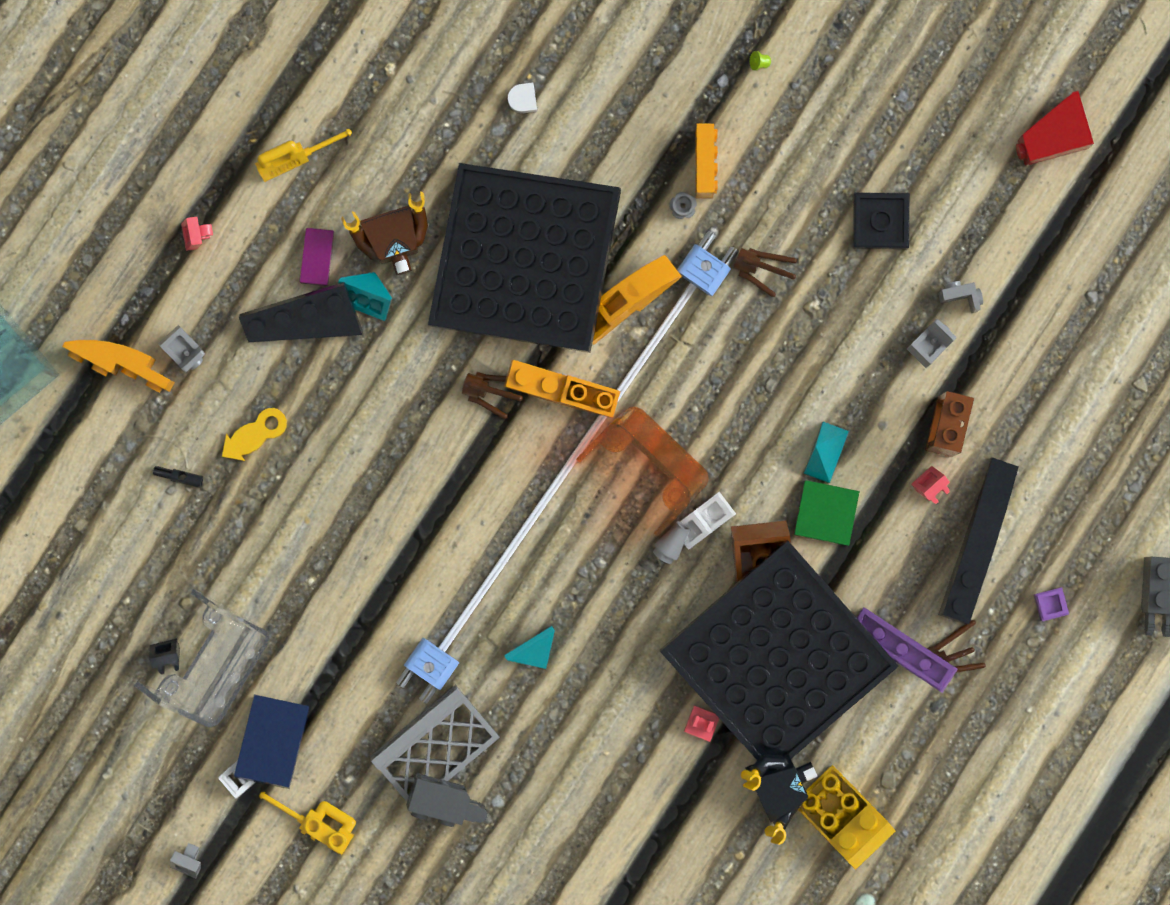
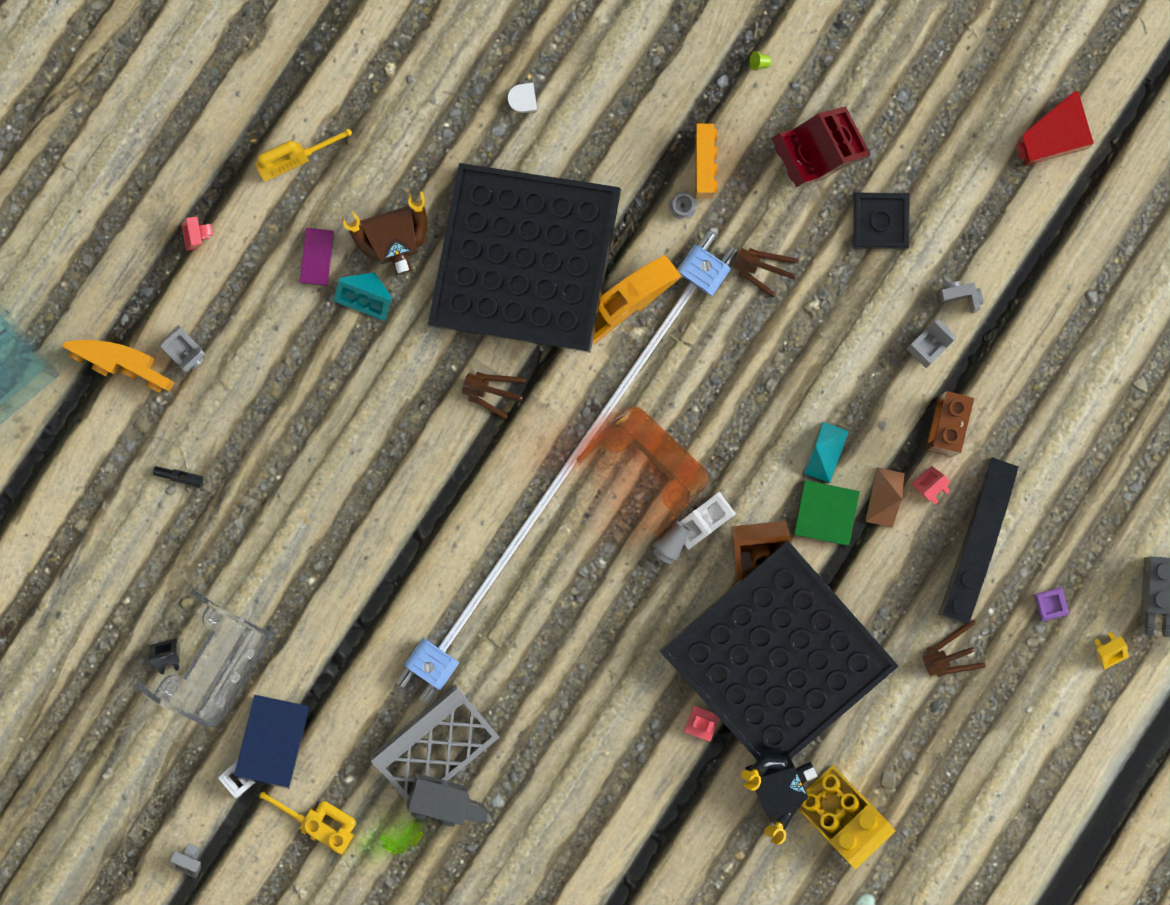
(253, 435): yellow brick -> none
(307, 316): black wing -> none
(410, 837): none -> clear neon green bracket
(534, 651): teal slope -> none
(562, 389): light orange slope -> none
(820, 146): none -> dark red bracket
(885, 497): none -> nougat slope
(908, 651): medium lavender tile -> none
(1112, 652): none -> yellow tile

